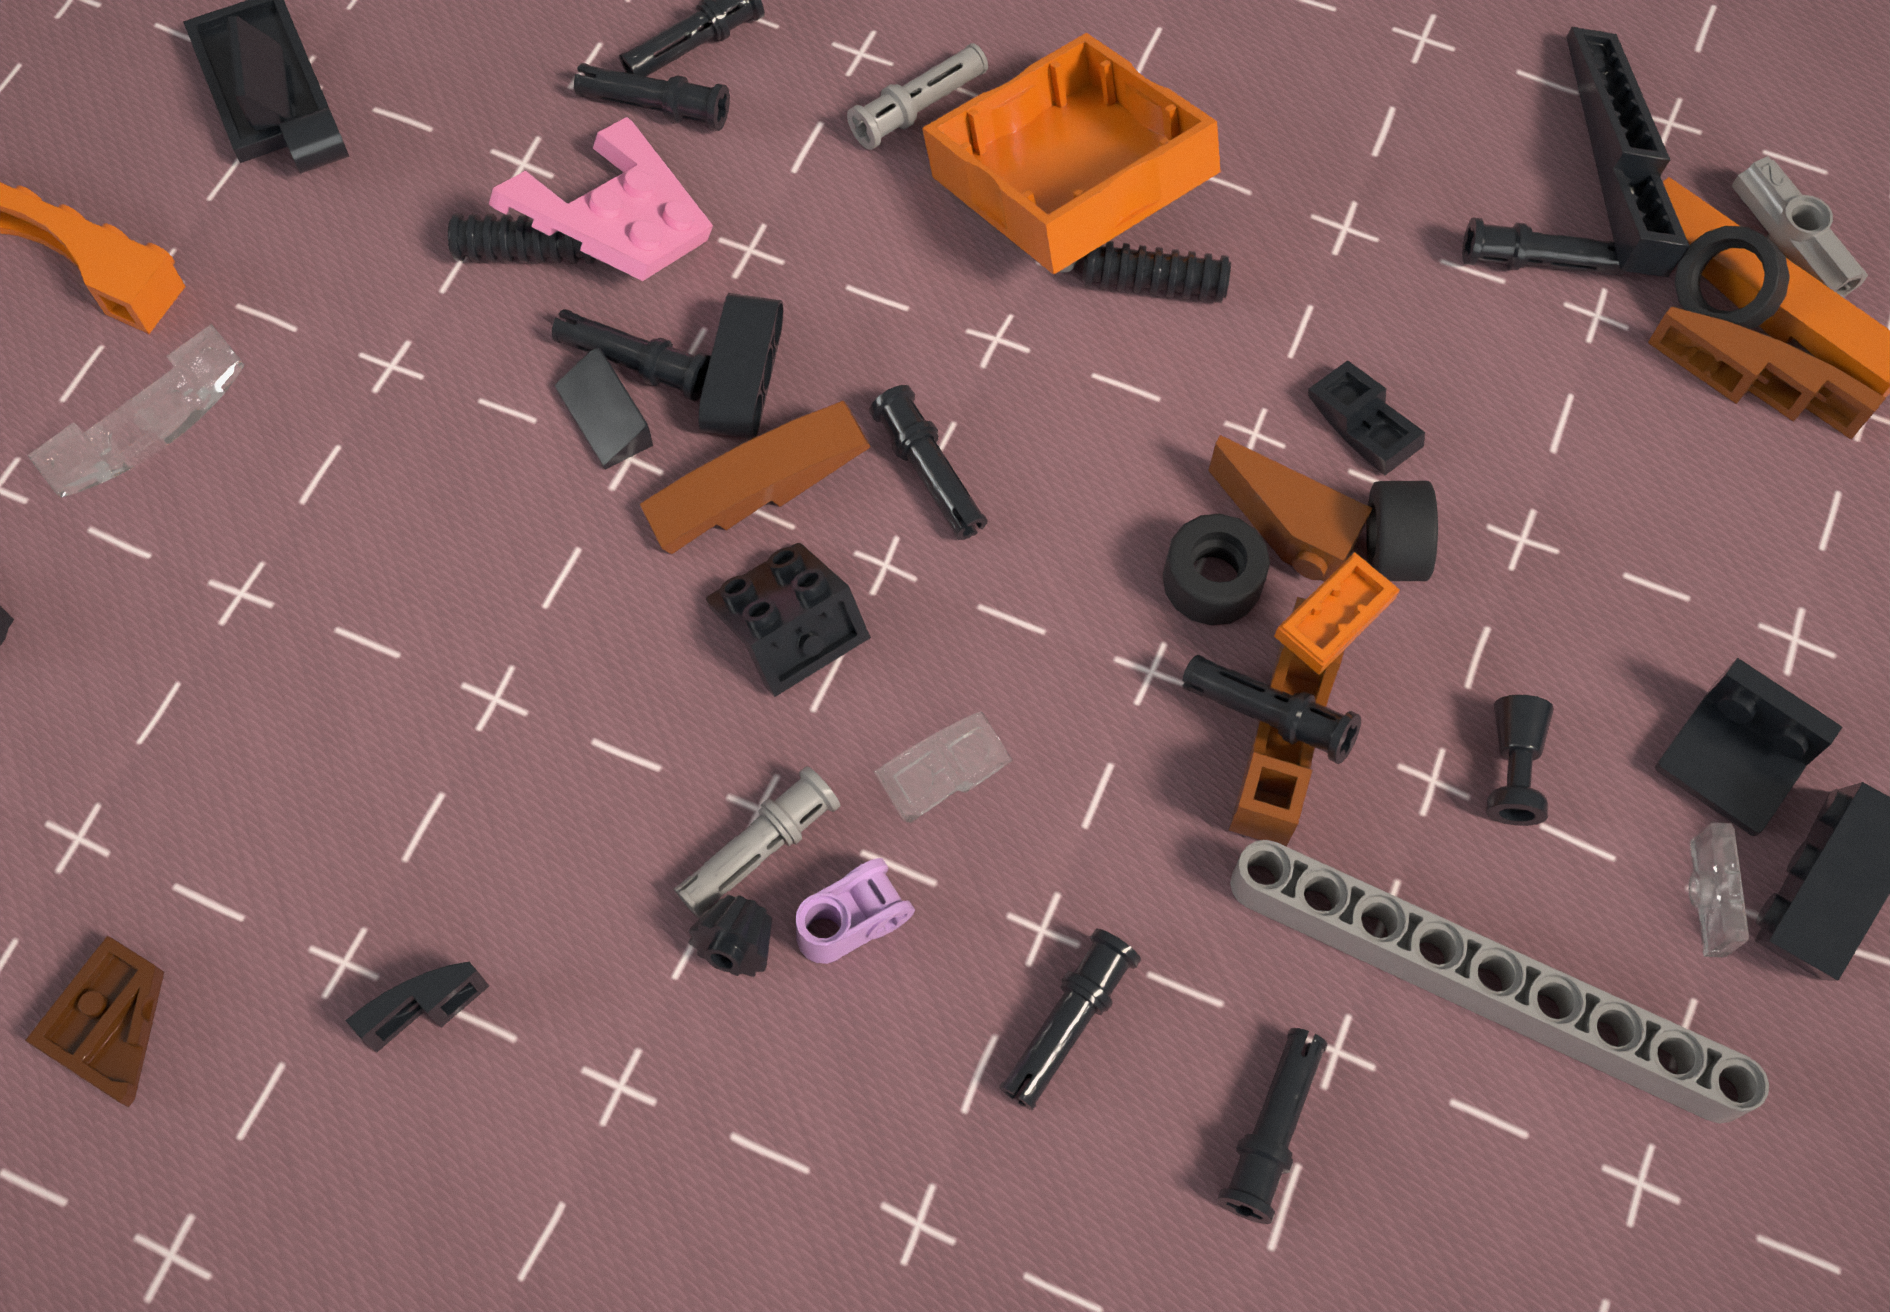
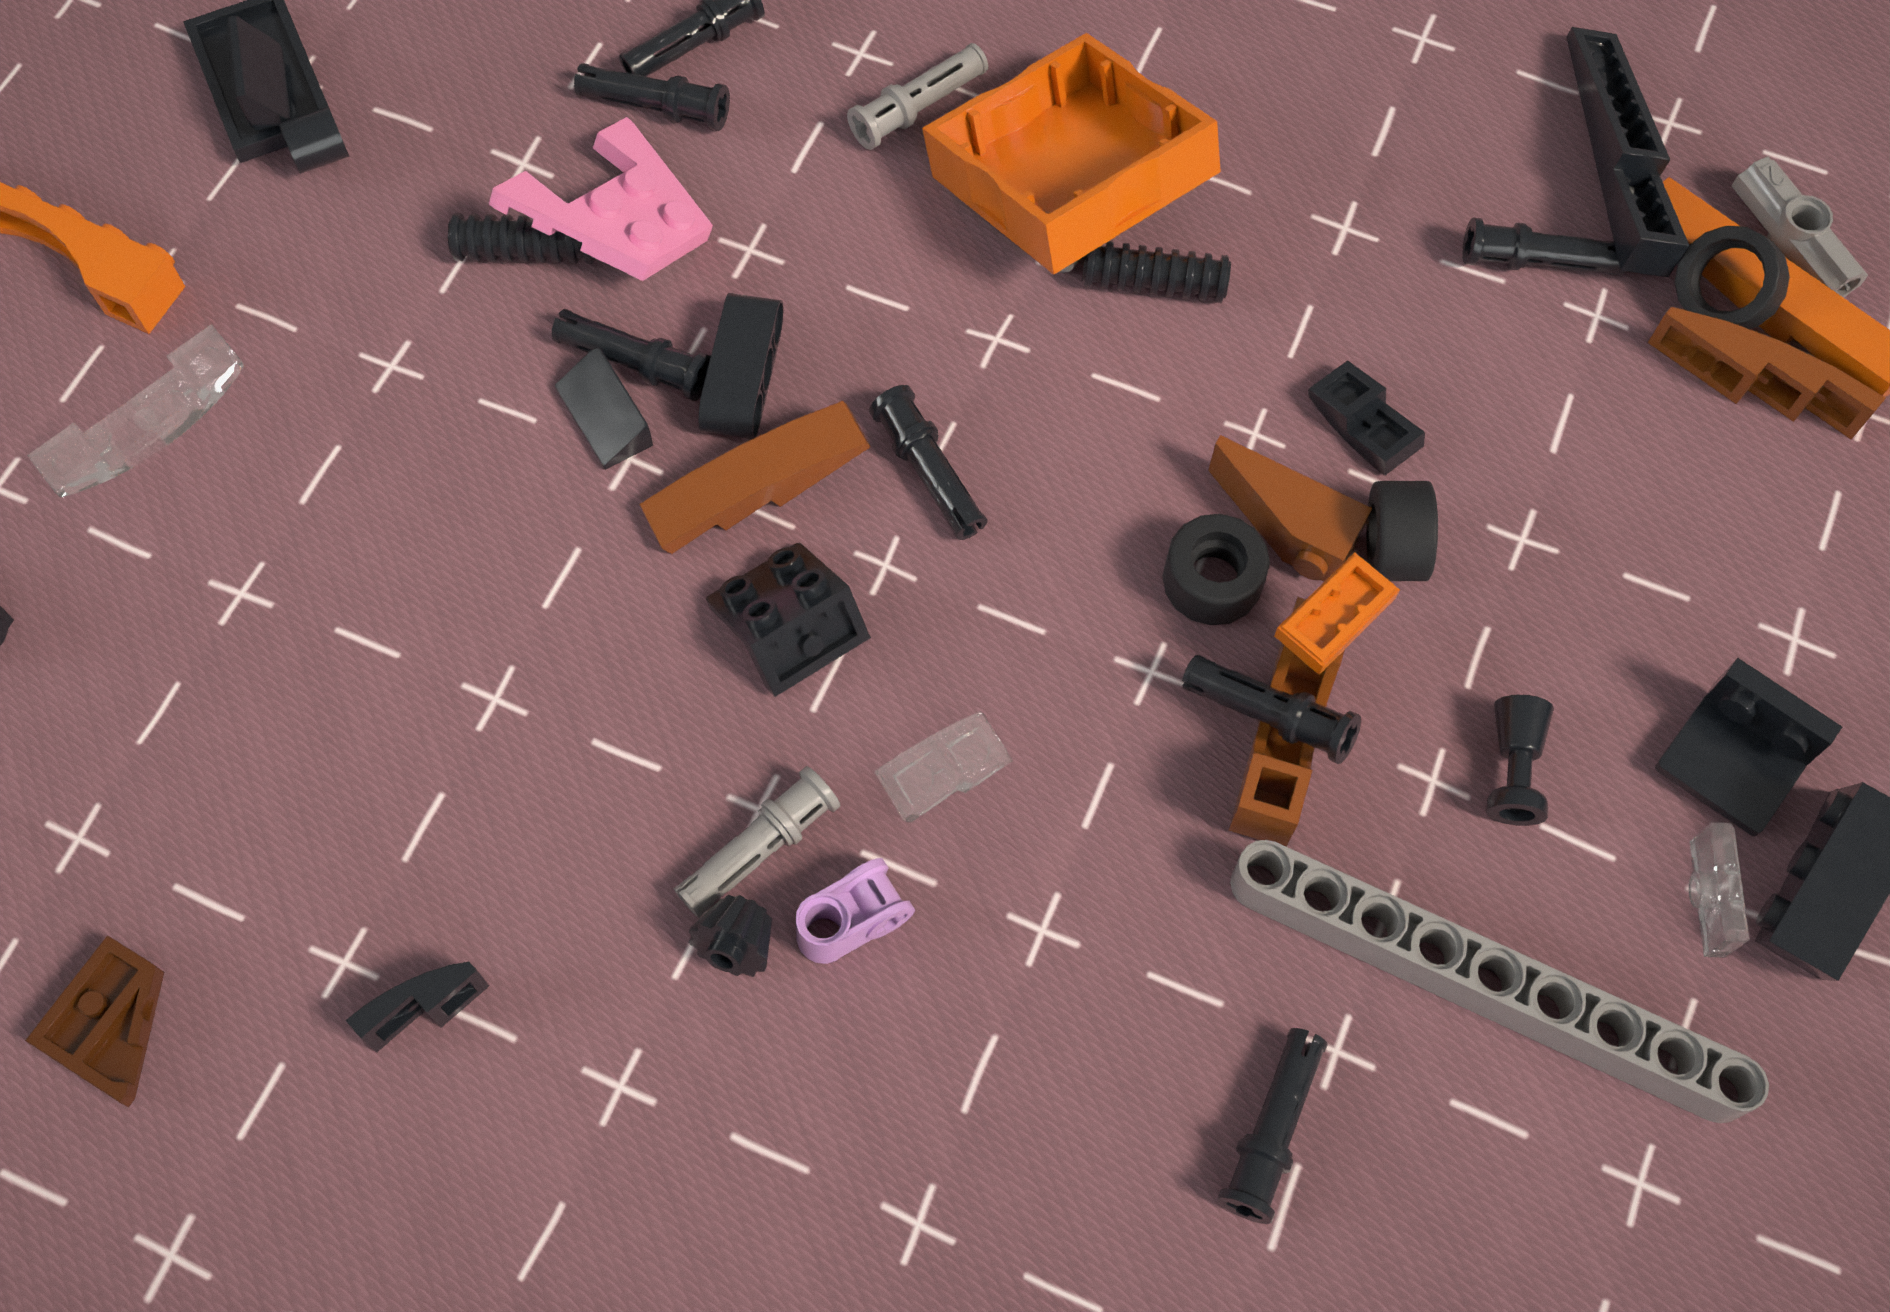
(1085, 993): black pin -> none

